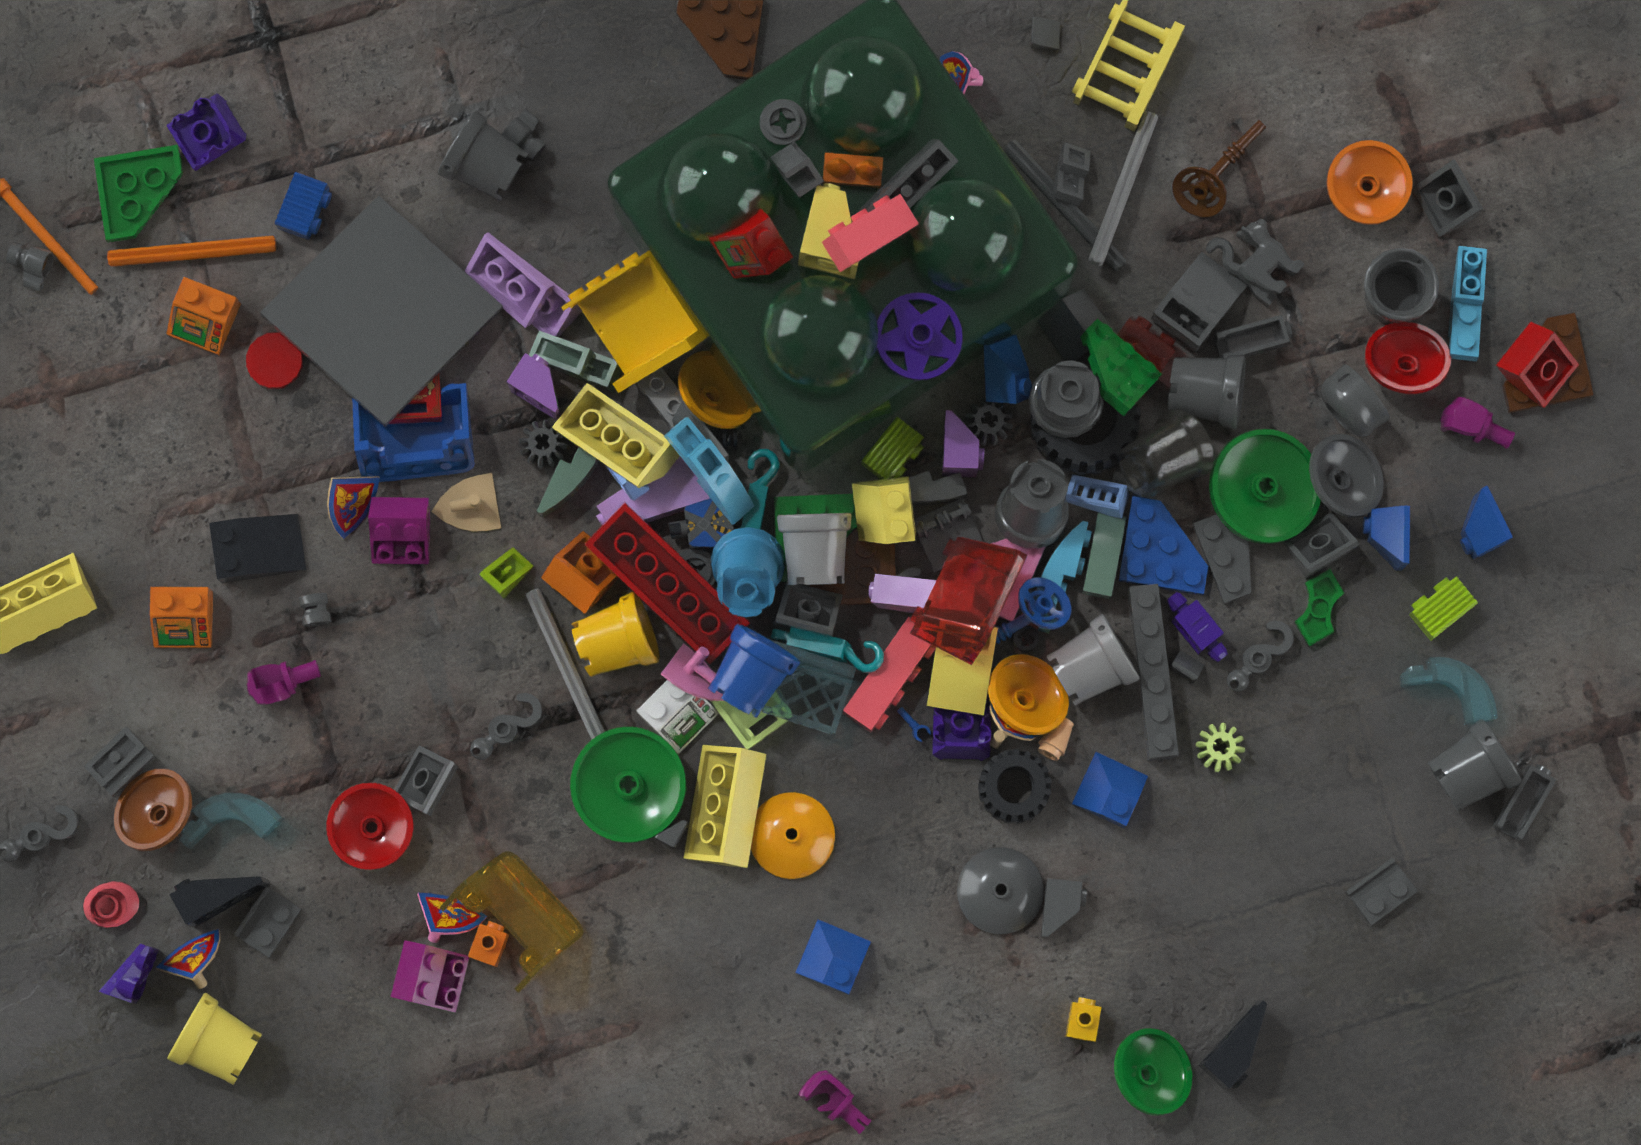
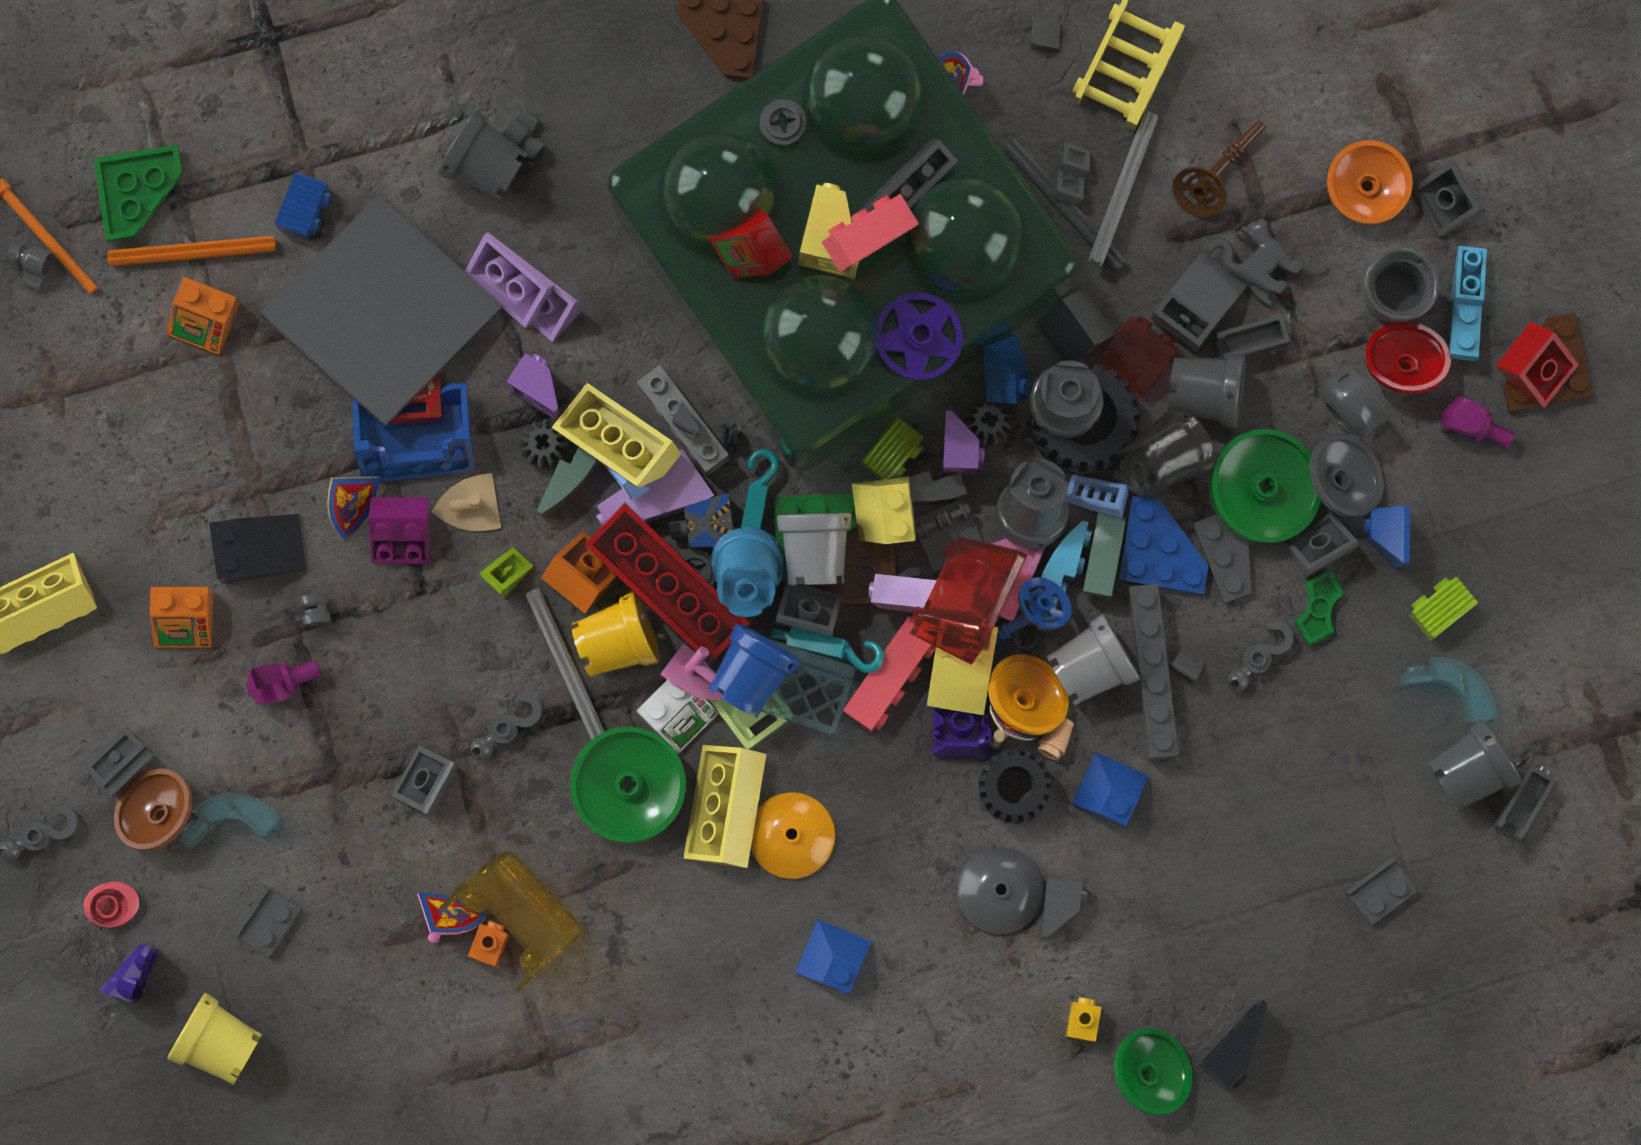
(192, 958): shield -> none
(206, 131): dark purple slope -> none
(207, 898): black slope -> none
(273, 361): red tile -> none
(355, 811): red dish -> none
(430, 976): magenta slope -> none
(576, 361): sand green slope -> none
(638, 317): yellow panel -> none
(673, 835): dark grey slope -> none
(711, 393): light orange dish -> none
(711, 469): medium azure slope -> none
(797, 169): dark grey window -> none
(838, 1101): magenta piece -> none
(853, 170): orange tile -> none
(913, 724): blue hand -> none
(1121, 370): green plate -> none
(1197, 627): dark purple piece -> none
(1217, 756): yellowish green gear -> none
(1484, 526): blue slope -> none

